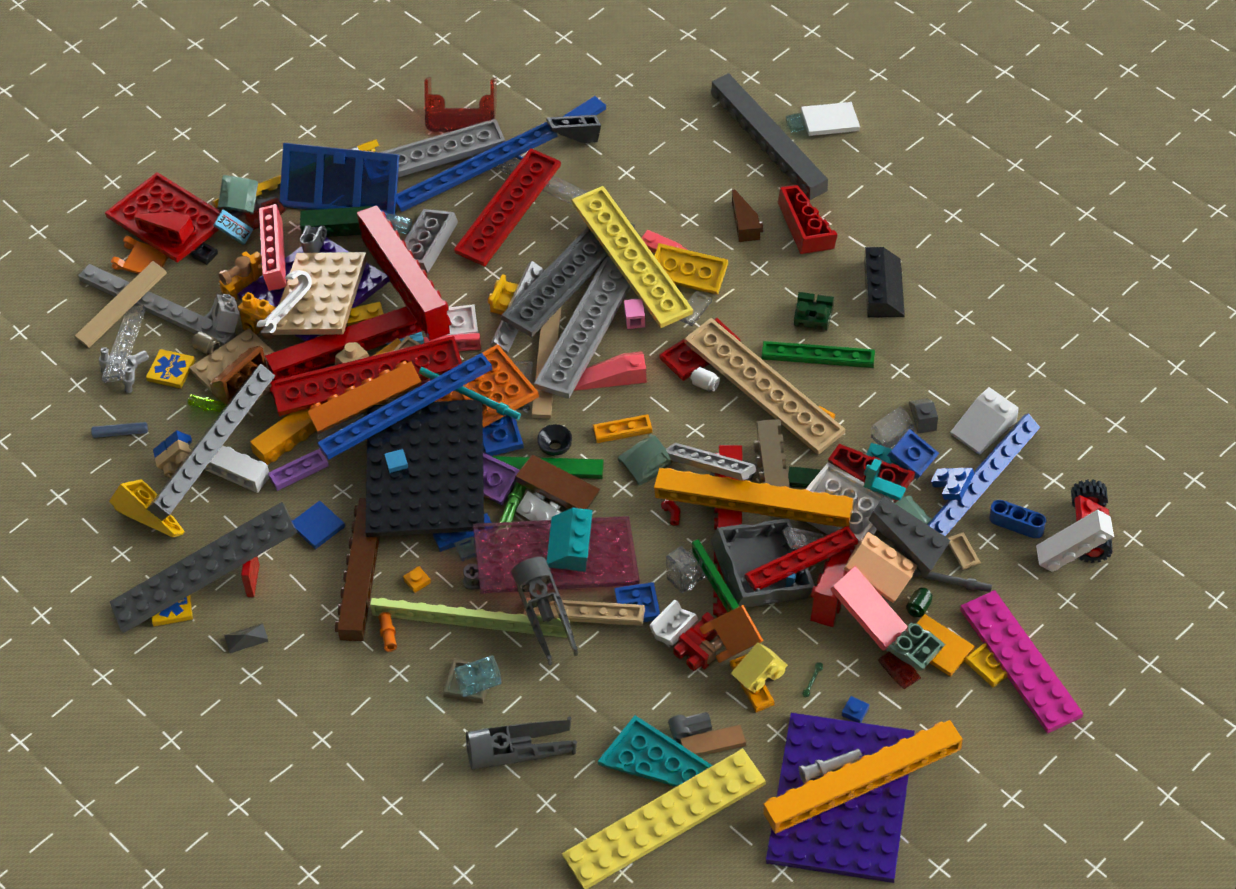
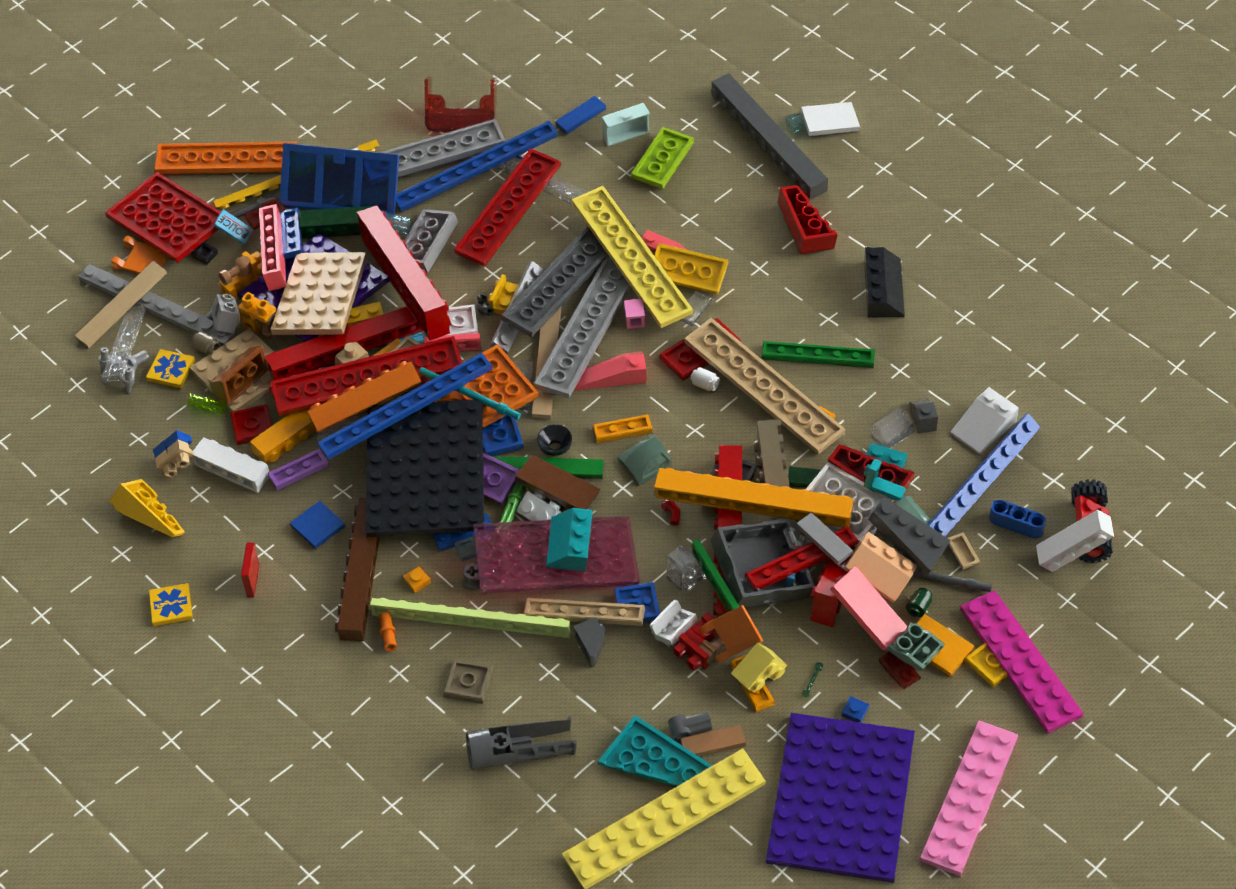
(119, 429): sand blue axle -> none
(166, 225): red slope -> none
(203, 567): dark grey plate -> none
(210, 442): brick -> none
(219, 157): none -> orange plate
(237, 194): sand green slope -> none
(246, 638): dark grey slope -> none
(250, 423): none -> red tile
(286, 305): white piece -> none
(291, 233): none -> plate
(313, 238): dark grey piece -> none
(396, 460): dark azure tile -> none
(478, 676): clear light blue brick -> none
(483, 306): none -> pearl dark grey arm
(533, 576): dark grey piece -> none
(578, 128): black slope -> none
(590, 639): none -> dark grey slope
(625, 124): none -> light aqua container
(662, 158): none -> lime plate
(711, 461): light grey plate -> none
(746, 219): reddish brown slope -> none
(812, 312): dark green hips -> none
(821, 767): light grey pin -> none
(824, 538): none -> light grey tile
(862, 776): light orange brick -> none
(913, 453): blue tile -> none
(954, 480): blue plate -> none
(969, 798): none -> bright pink plate

